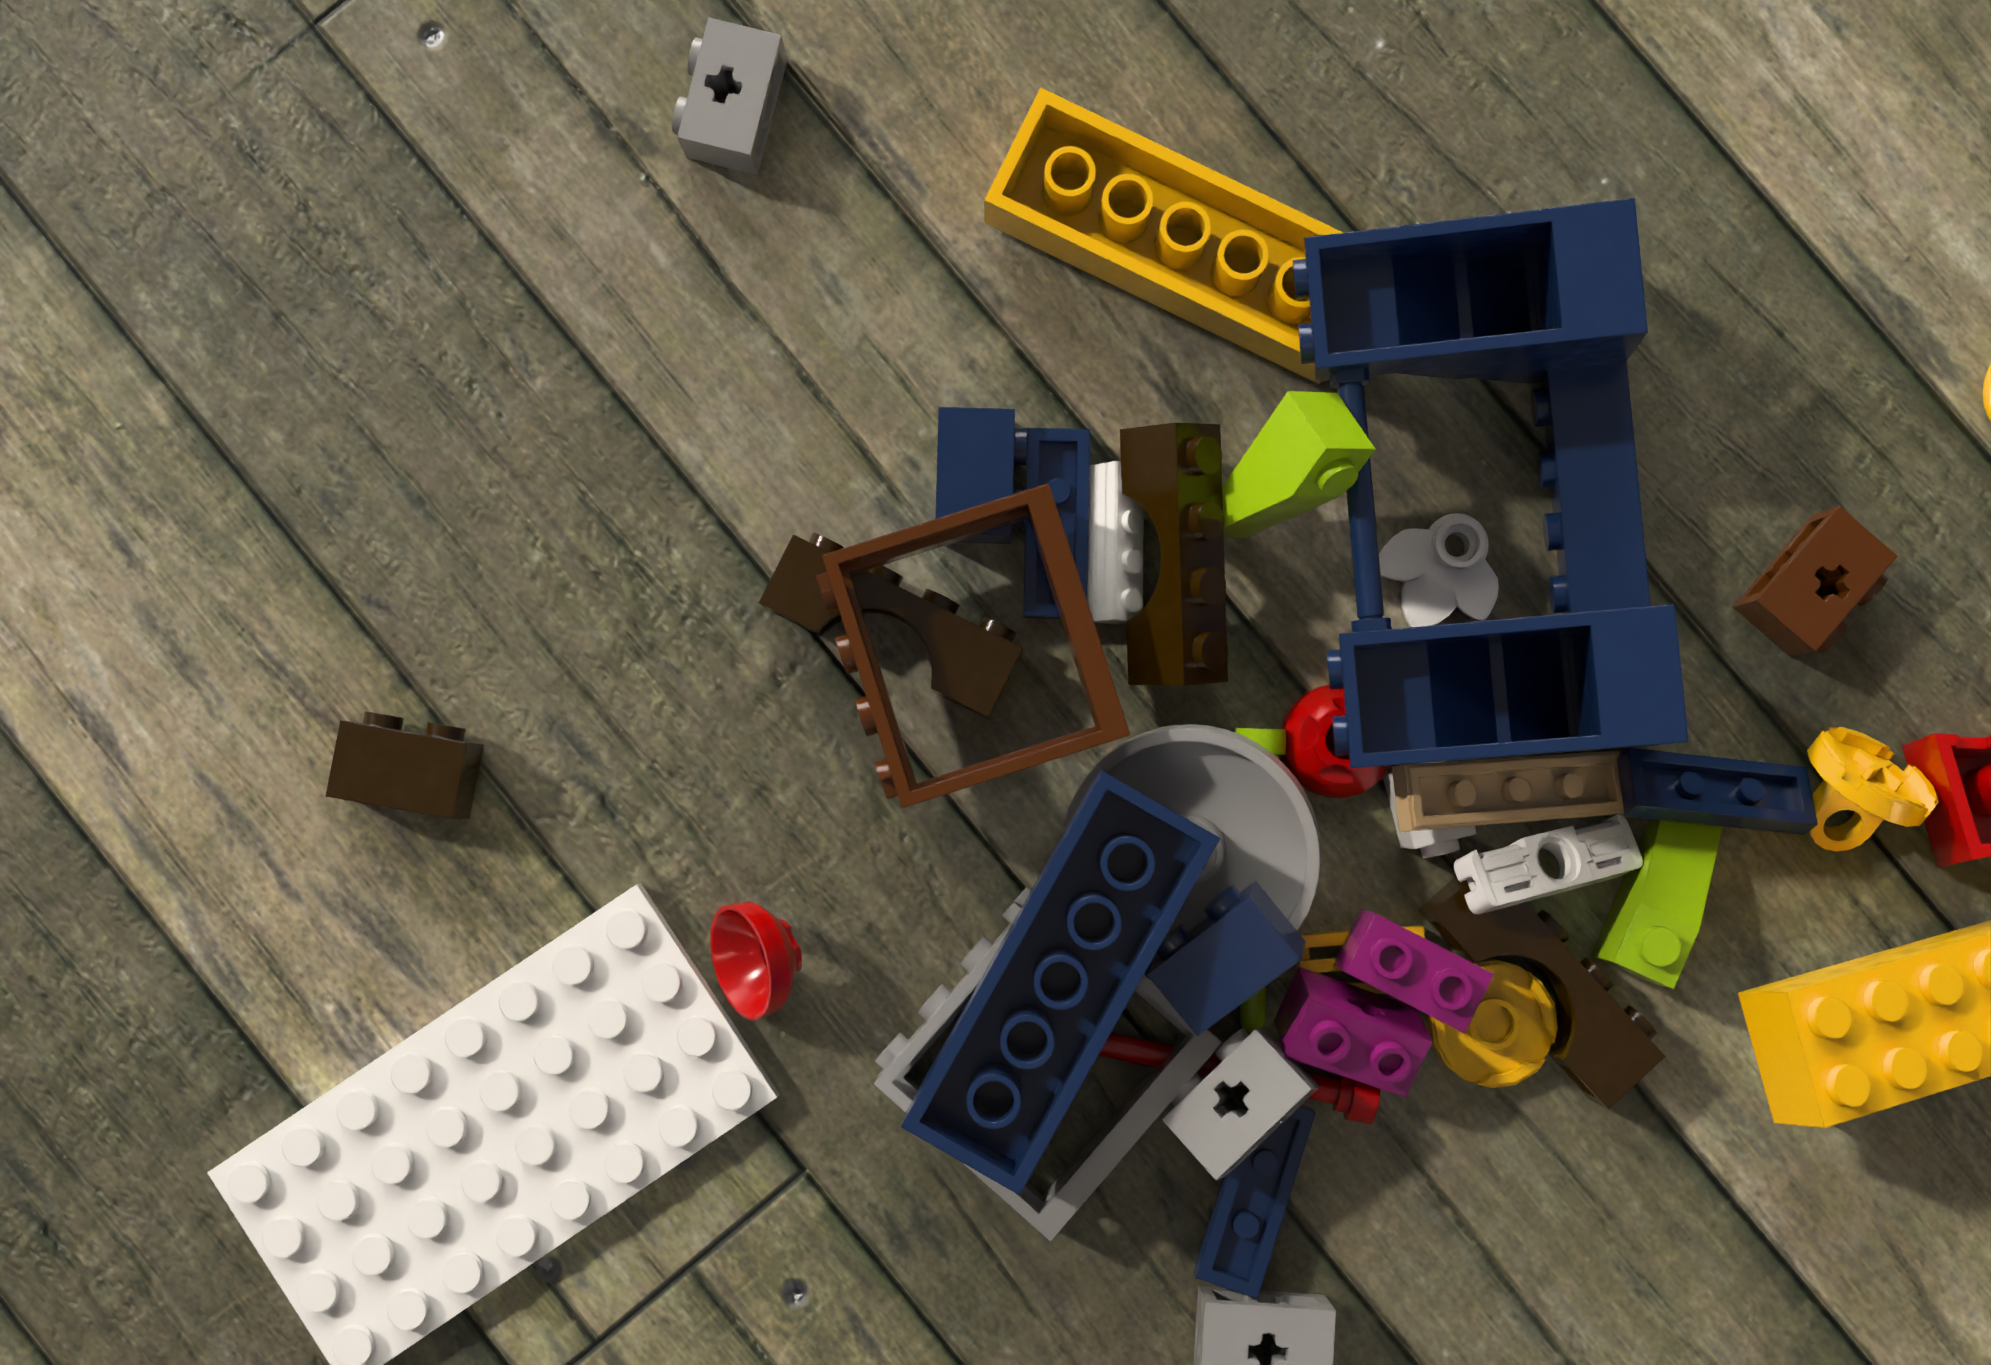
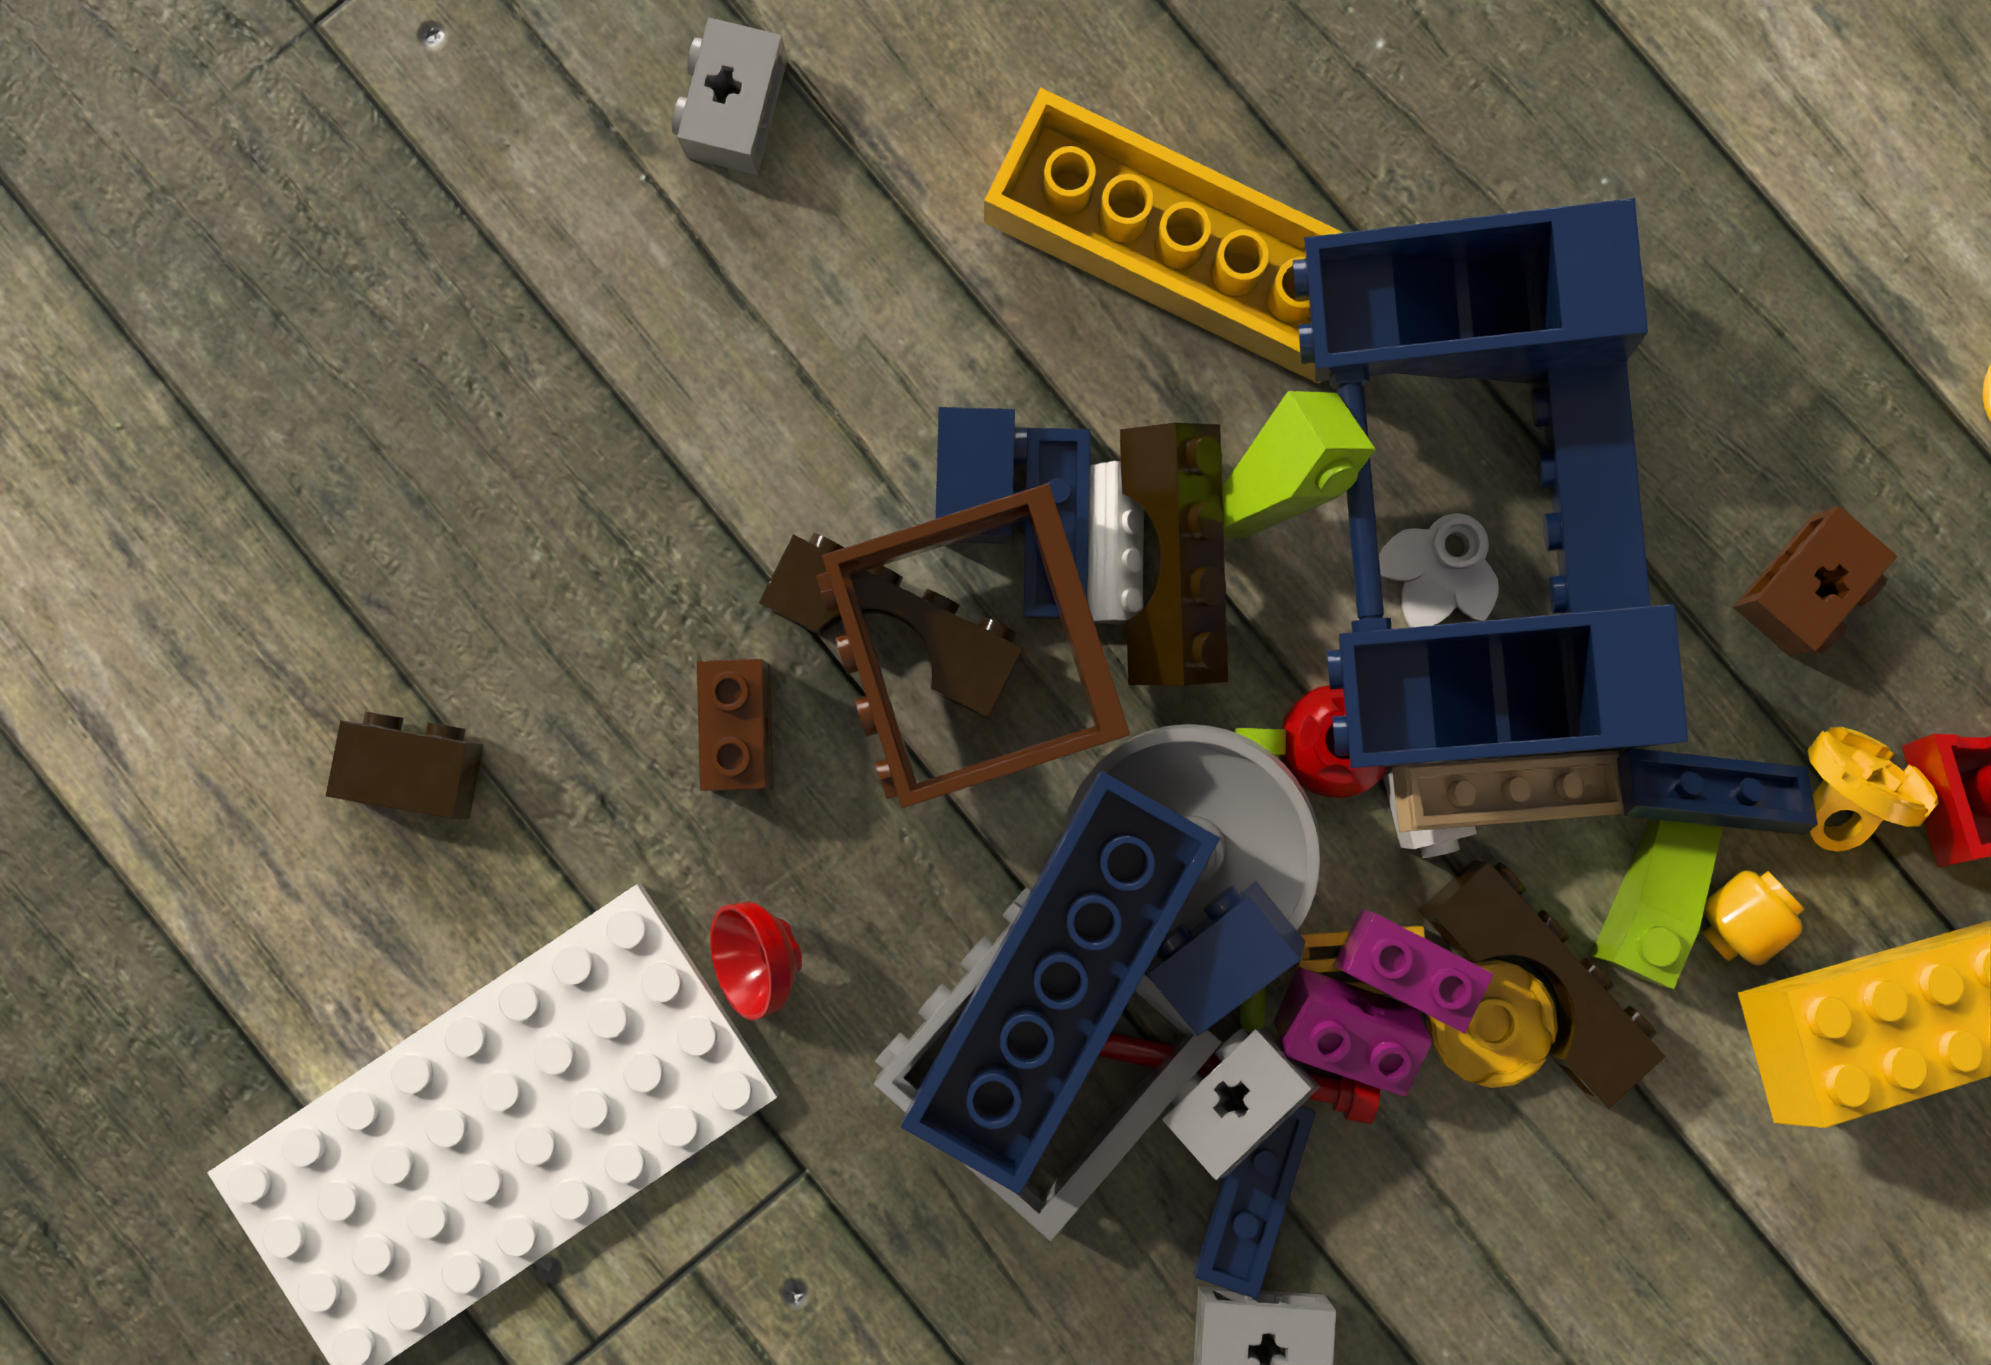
(735, 725): none -> reddish brown brick
(1515, 874): white piece -> none
(1752, 917): none -> yellow head

